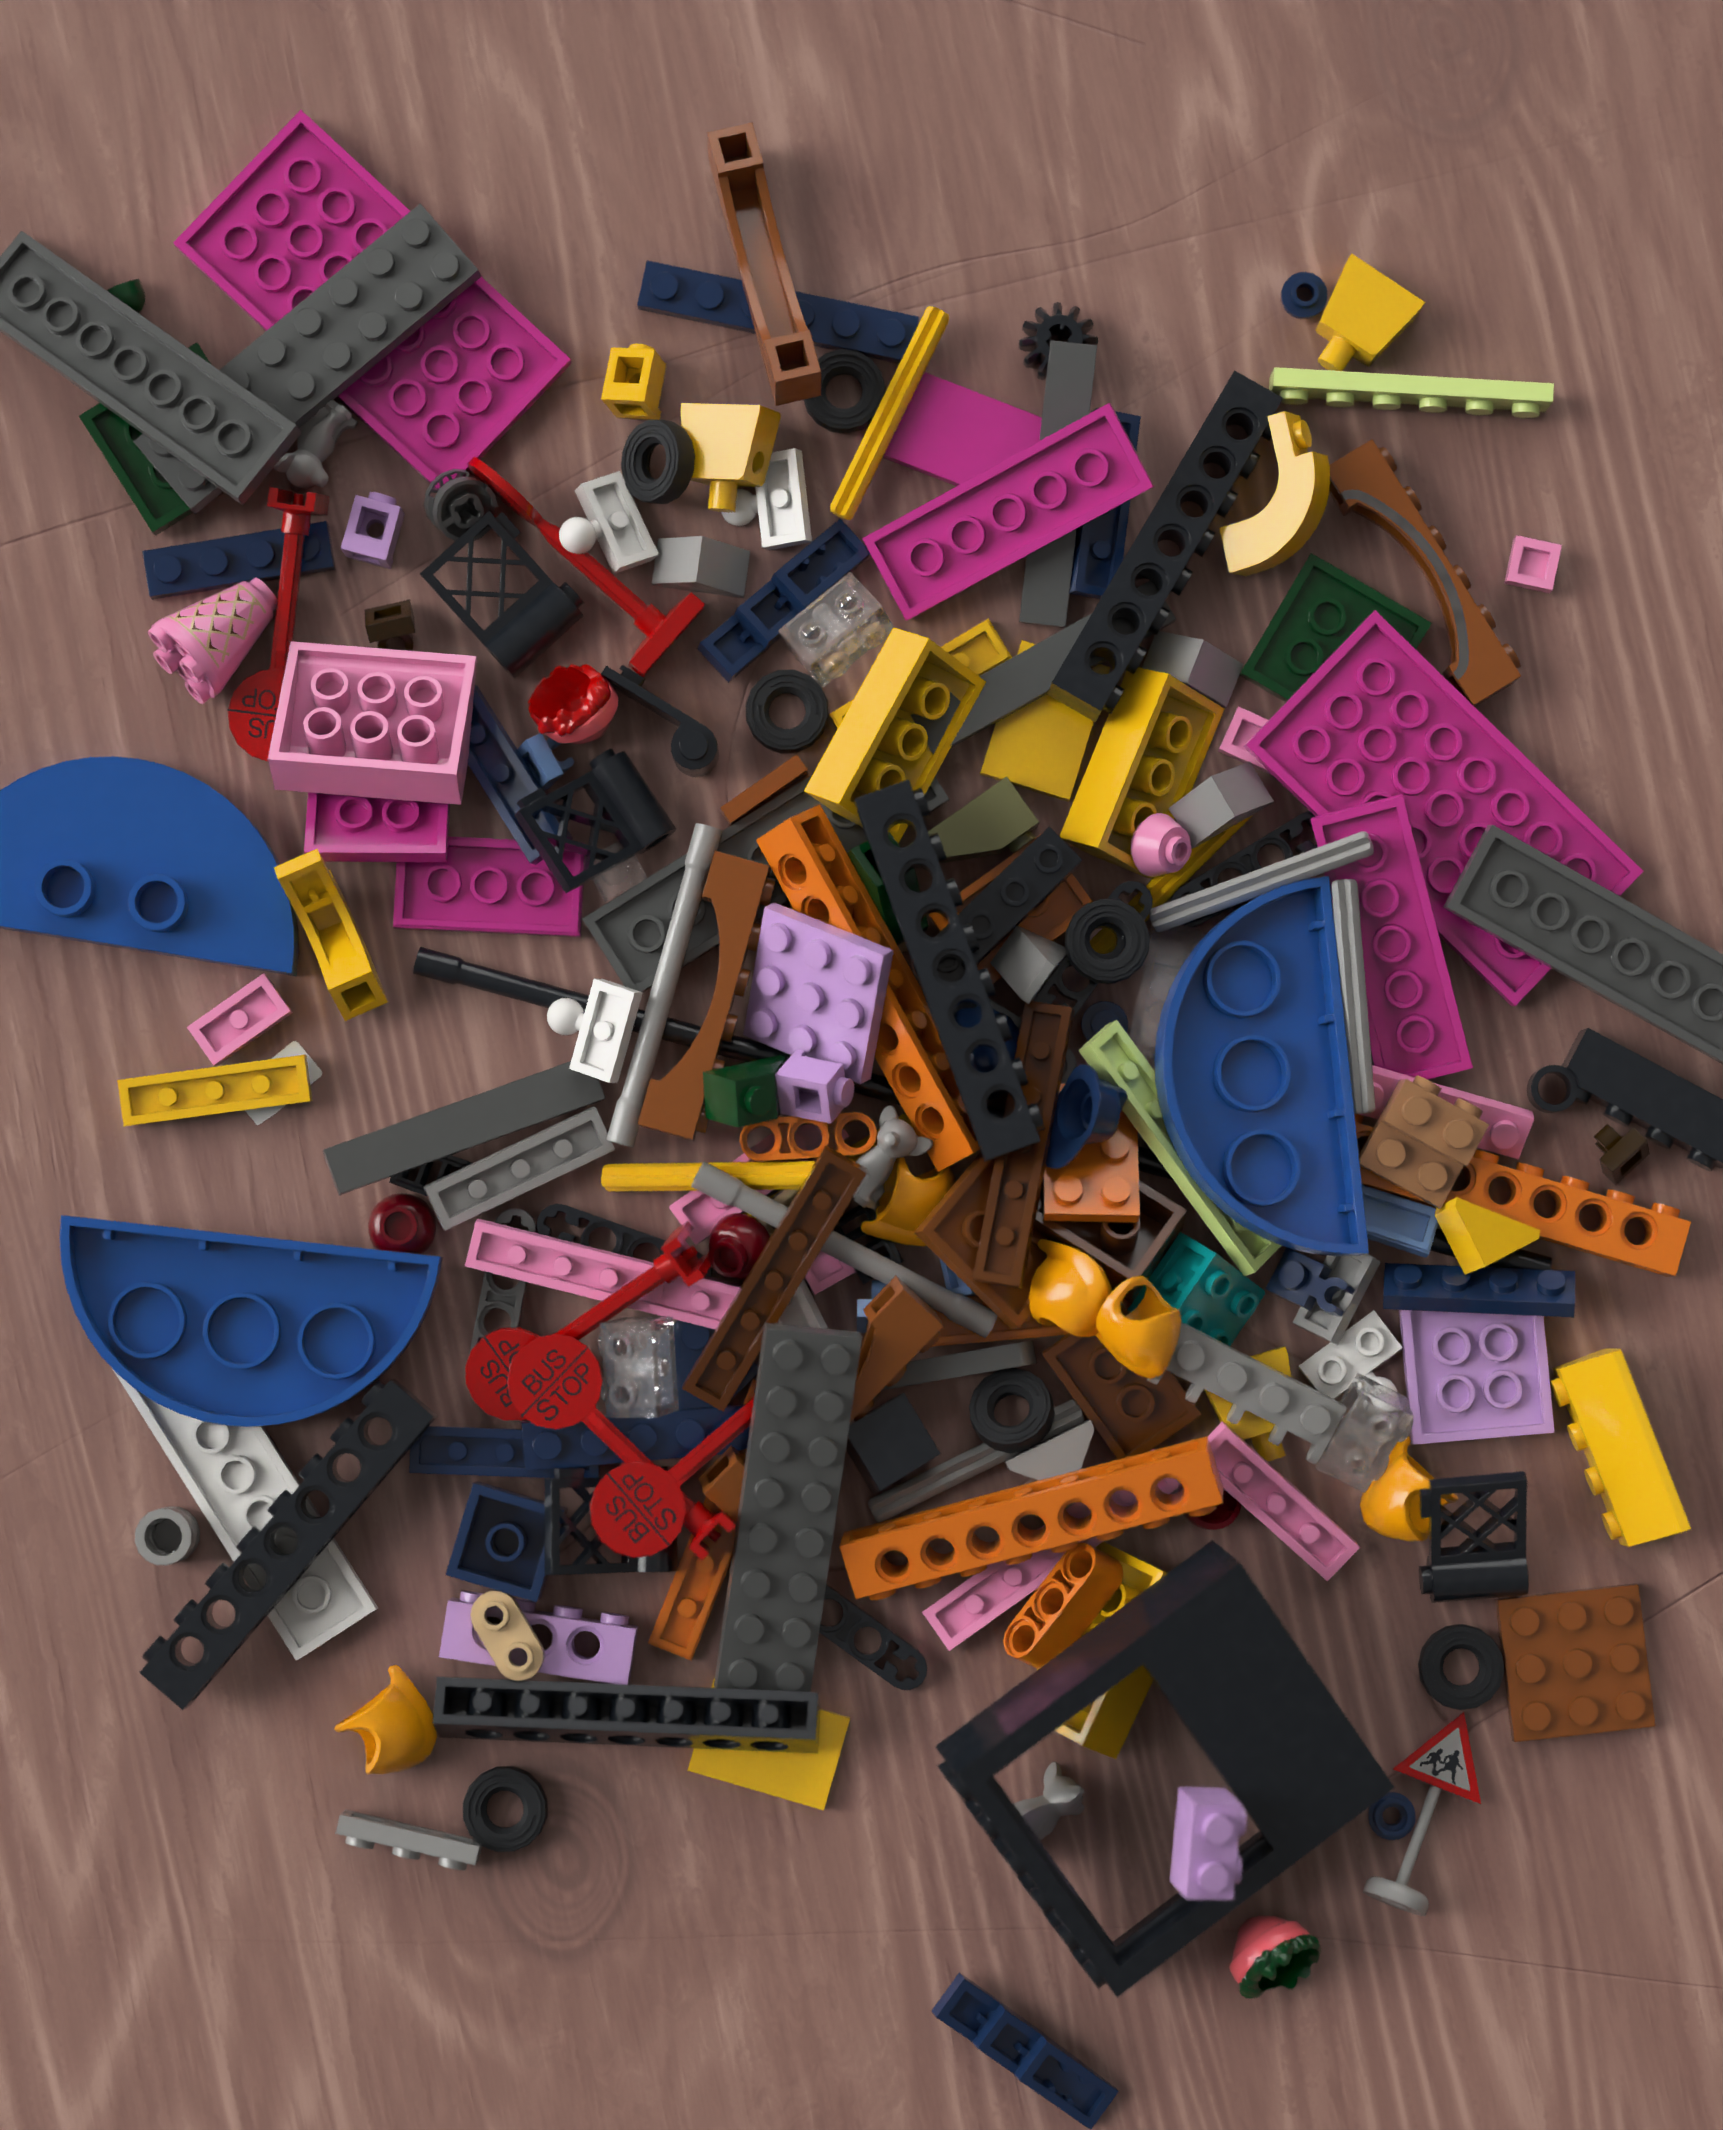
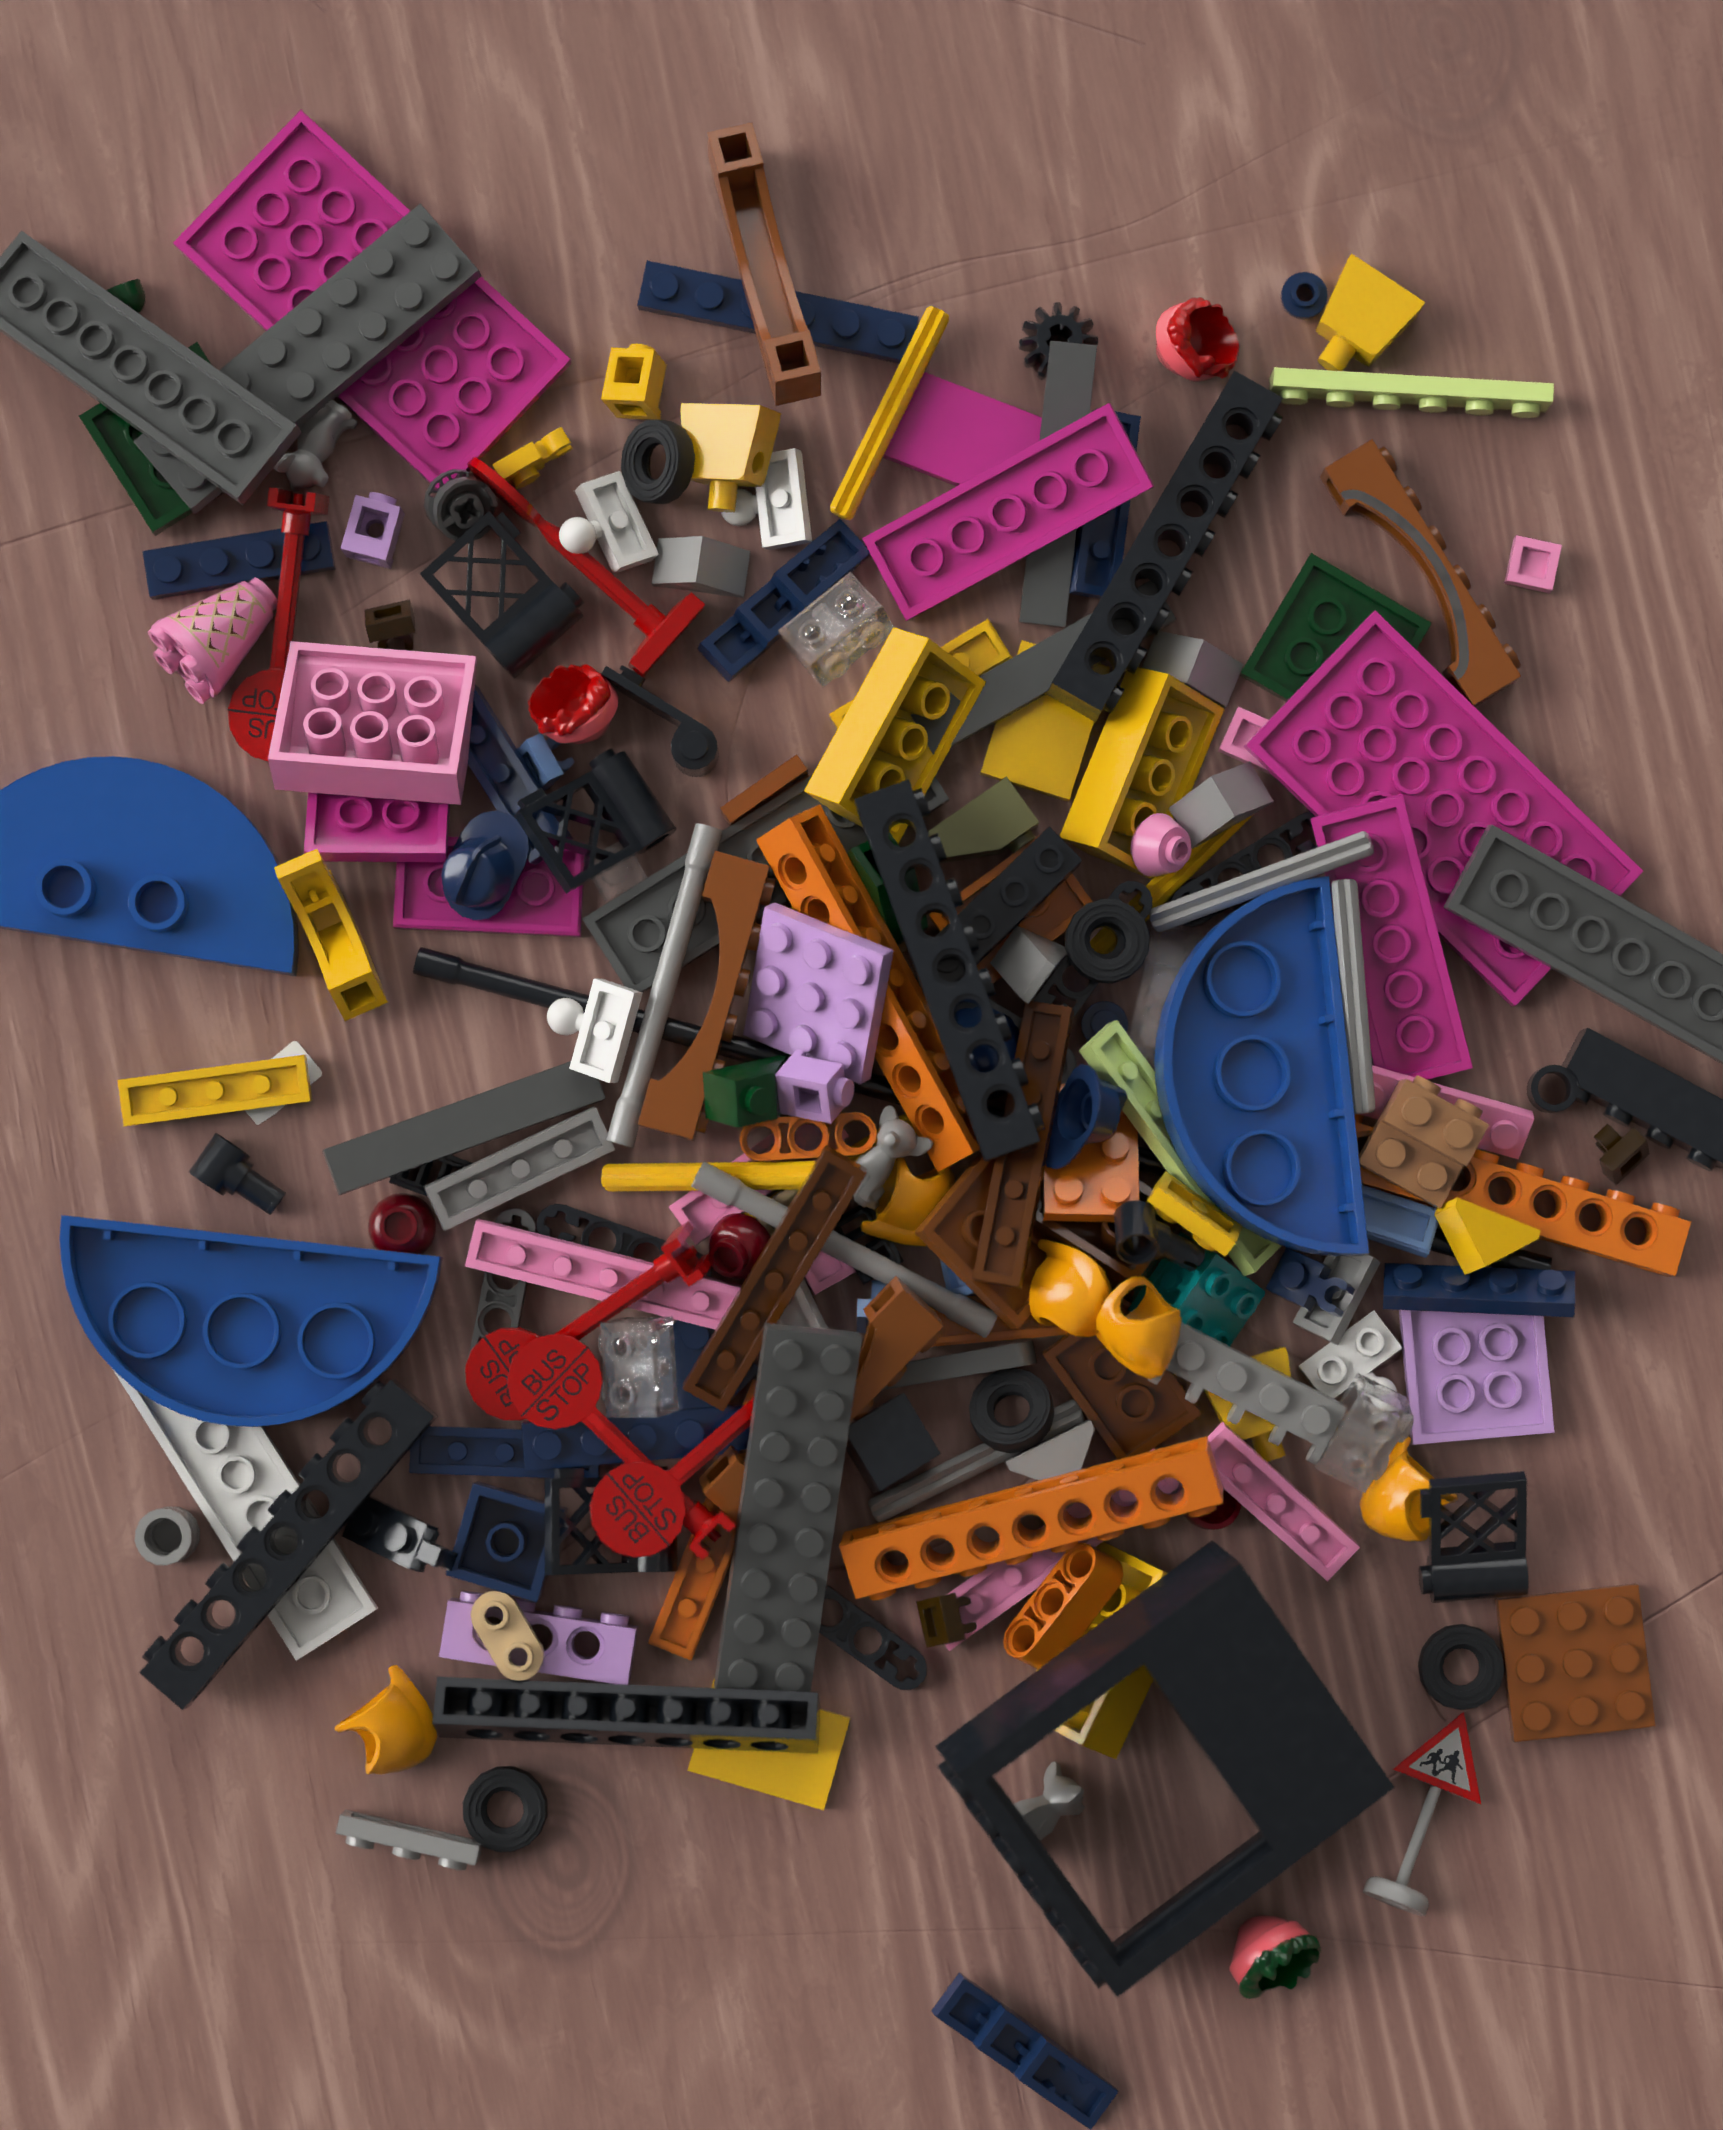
(227, 1169): none -> black pin
(239, 1019): bright pink plate -> none
(398, 1536): none -> black hinge
(485, 865): none -> dark blue piece
(523, 464): none -> yellow plate
(792, 683): black tyre -> none
(873, 389): black tyre -> none
(942, 1619): none -> dark brown tile
(1145, 1239): none -> black pin
(1196, 340): none -> red hair
(1206, 1222): none -> yellow plate
(1207, 1842): lavender brick -> none
(1292, 511): yellow arch -> none
(1402, 1826): dark blue plate -> none
(1619, 1448): yellow slope -> none

